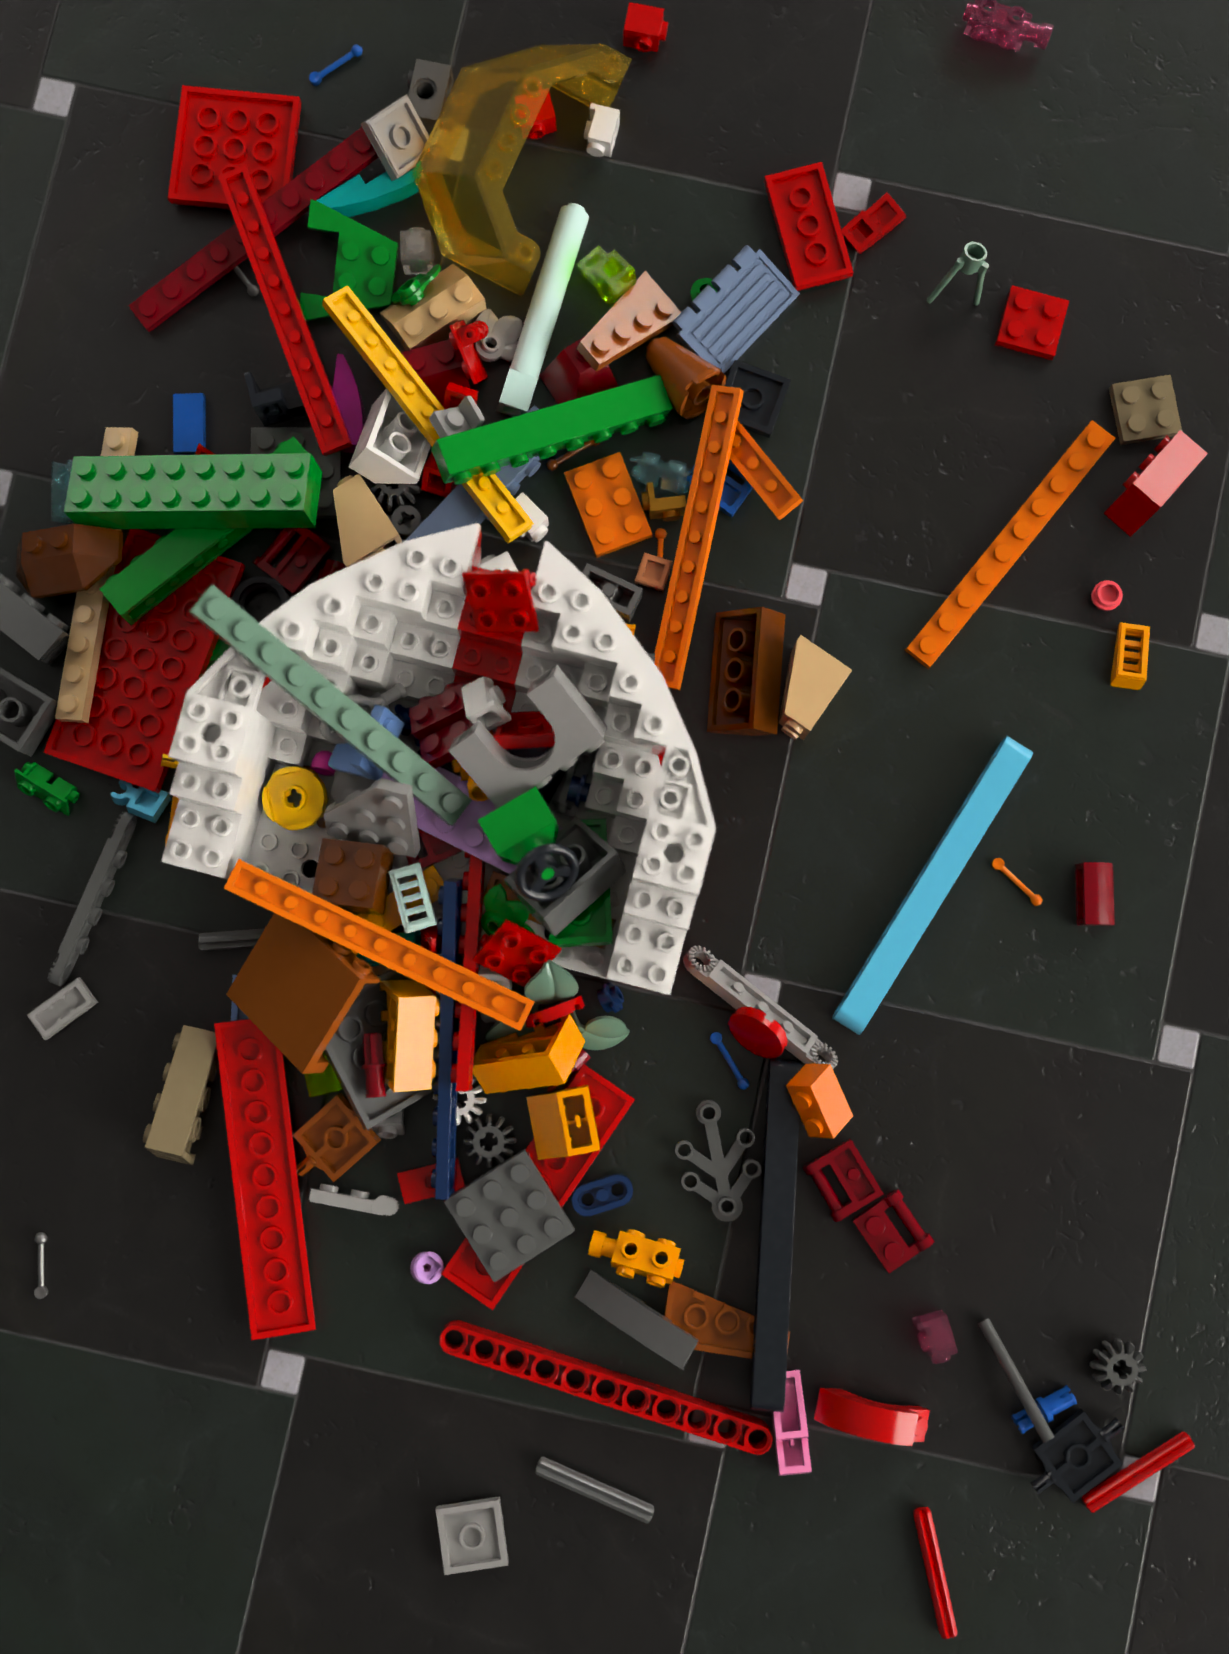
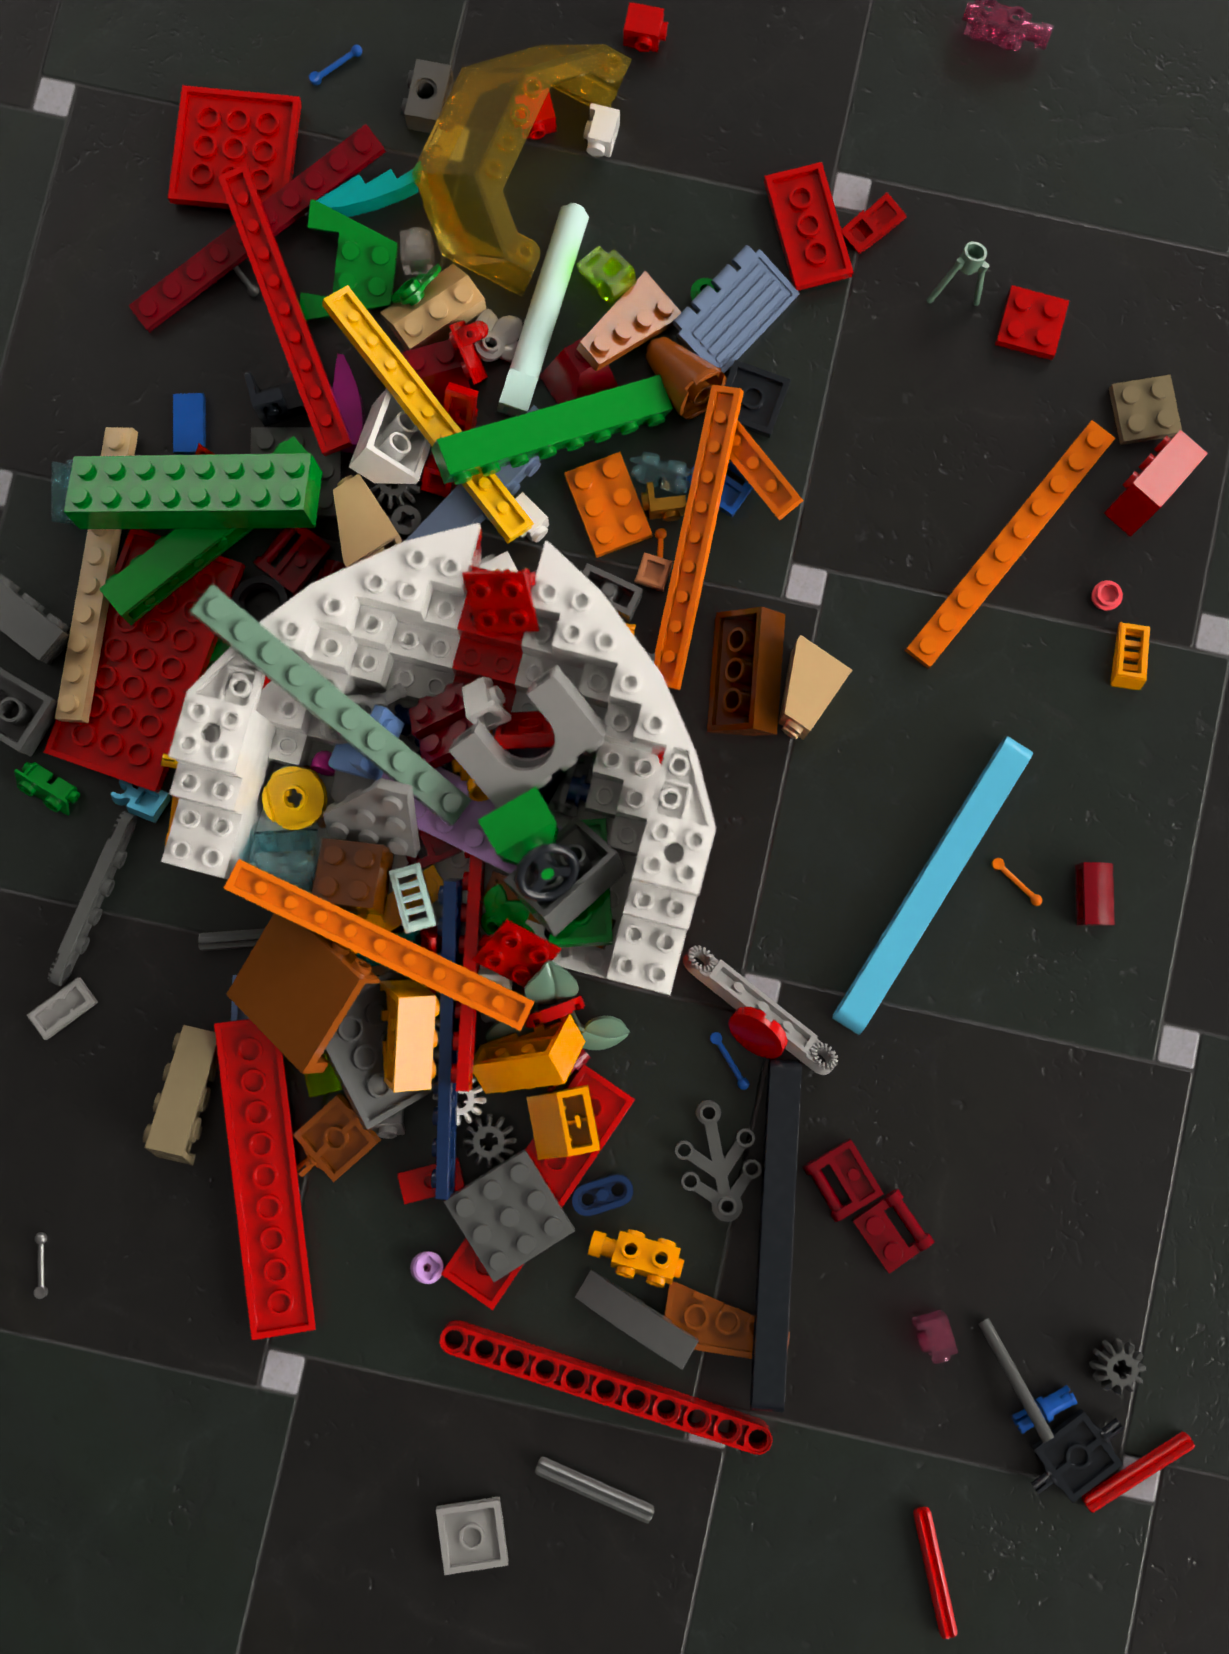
(66, 558): reddish brown wedge -> none
(288, 855): none -> clear light blue slope
(356, 1200): light grey hinge -> none
(374, 1065): dark red axle -> none
(397, 136): light grey tile -> none
(457, 419): light grey bracket -> none
(552, 464): reddish brown hinge -> none
(610, 997): dark blue plate -> none
(791, 1430): bright pink slope -> none
(819, 1100): orange brick -> none
(870, 1418): red arch -> none

